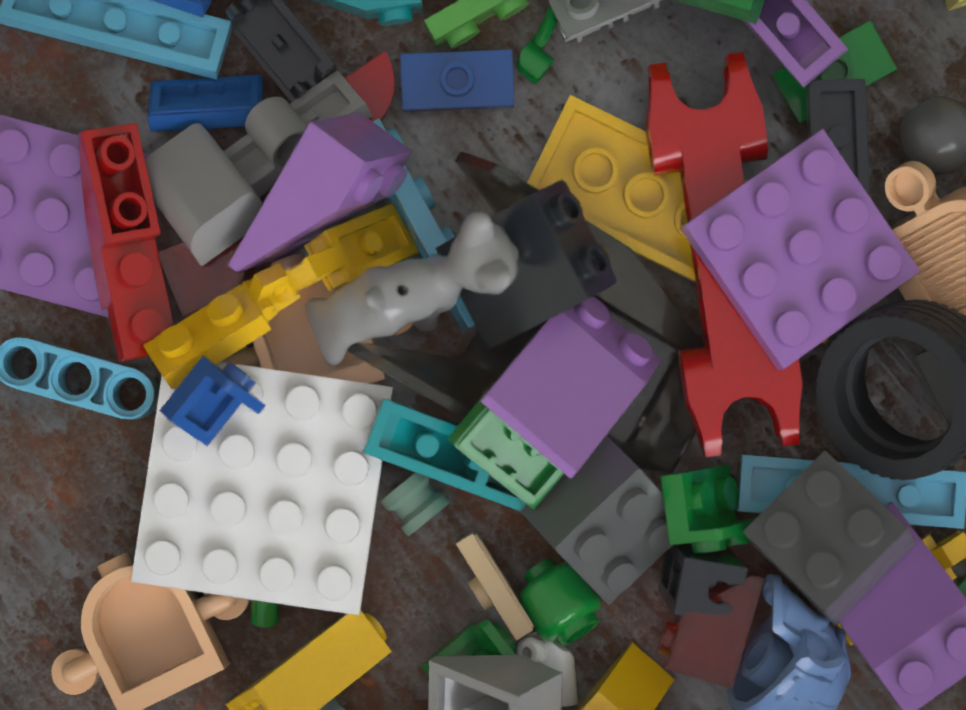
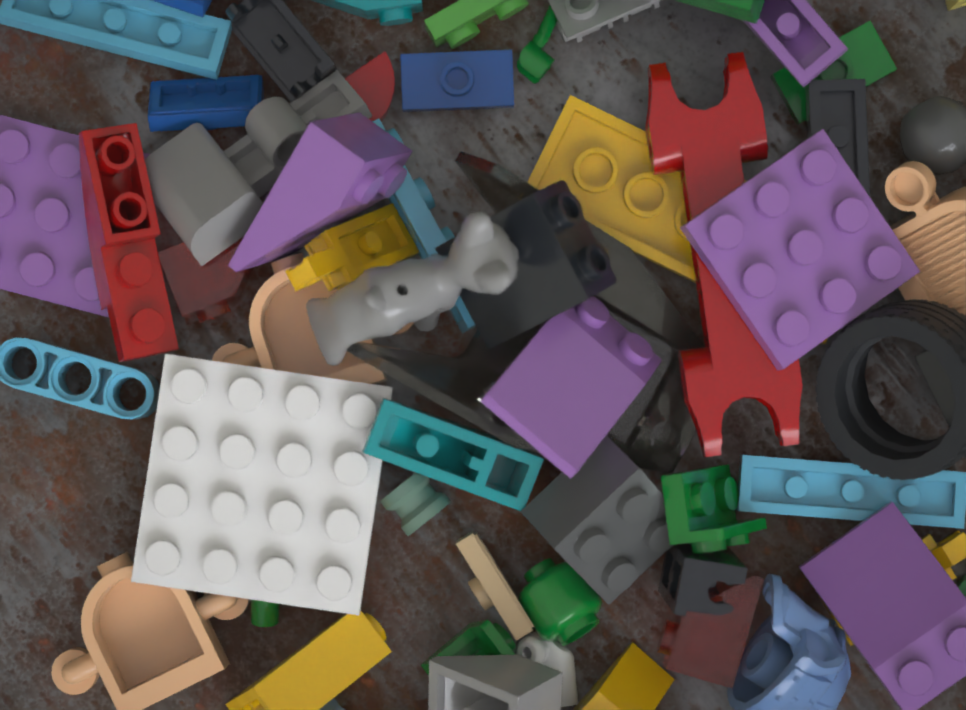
(209, 399): blue bracket -> none
(222, 325): yellow hinge -> none
(505, 455): plate -> none
(829, 537): dark grey brick -> none

